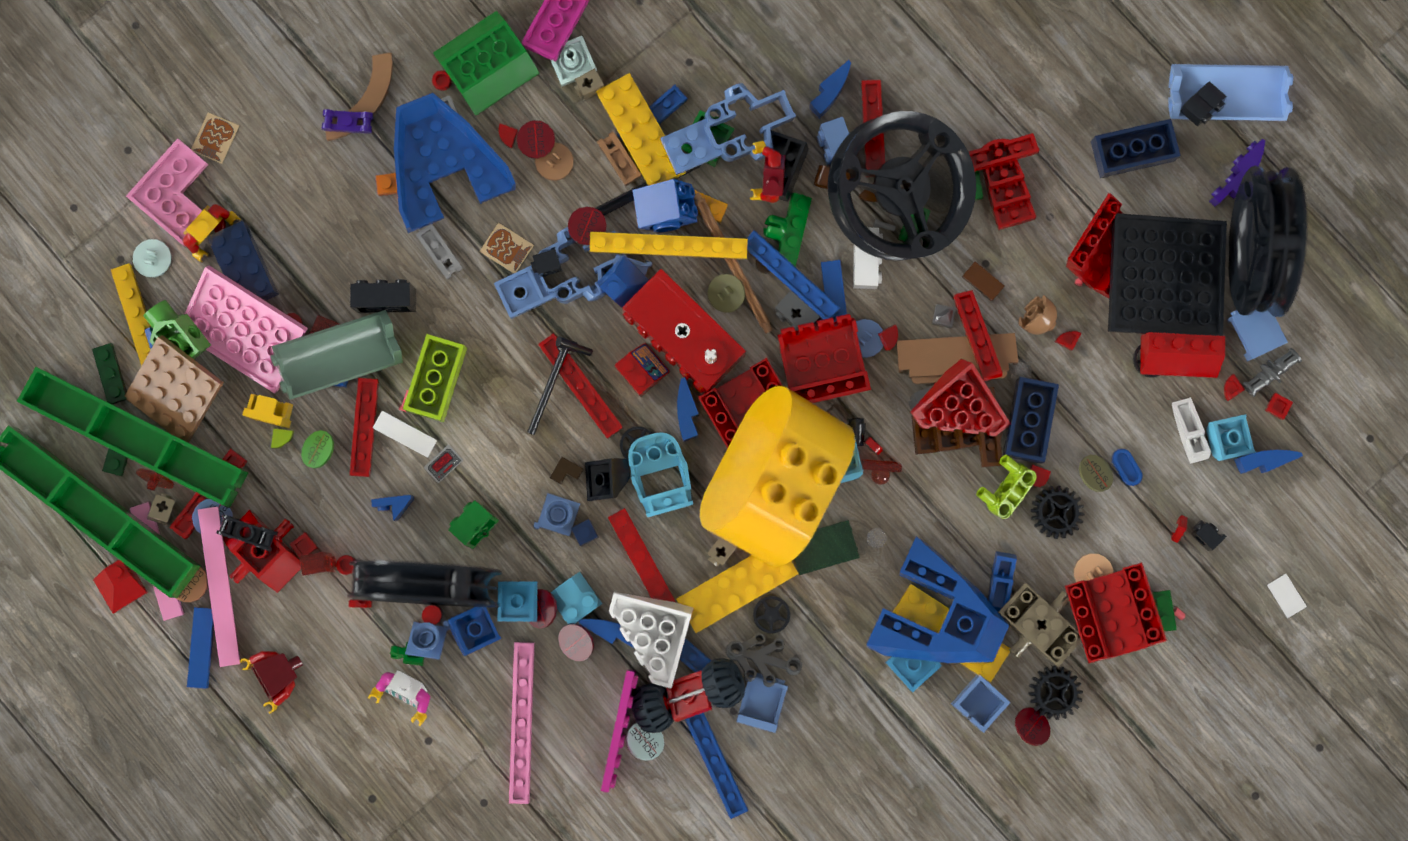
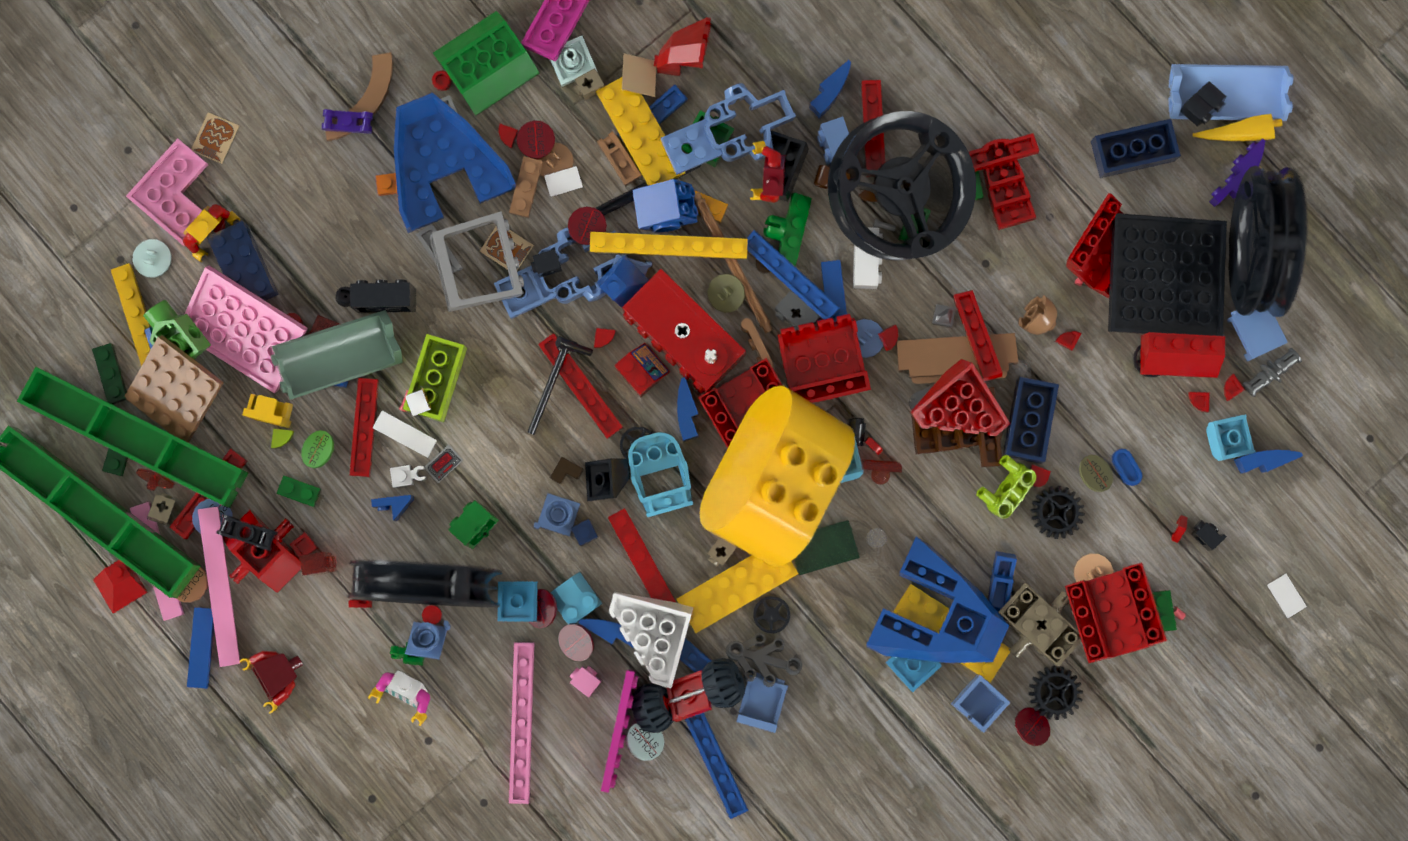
(298, 491): none -> green plate
(343, 296): none -> black tile
(343, 564): red tile -> none
(404, 476): none -> white plate
(418, 402): none -> white sticker
(445, 272): none -> light grey windscreen
(473, 630): blue slope -> none
(526, 187): none -> medium nougat plate
(563, 181): none -> white sticker
(585, 680): none -> bright pink brick
(603, 337): none -> red tile
(638, 75): none -> tan sticker
(684, 48): none -> red brick
(755, 341): none -> medium nougat plate
(983, 281): reddish brown tile -> none
(1191, 430): white slope -> none
(1200, 400): none -> red tile
(1249, 129): none -> yellow piece
(1278, 406): red plate -> none

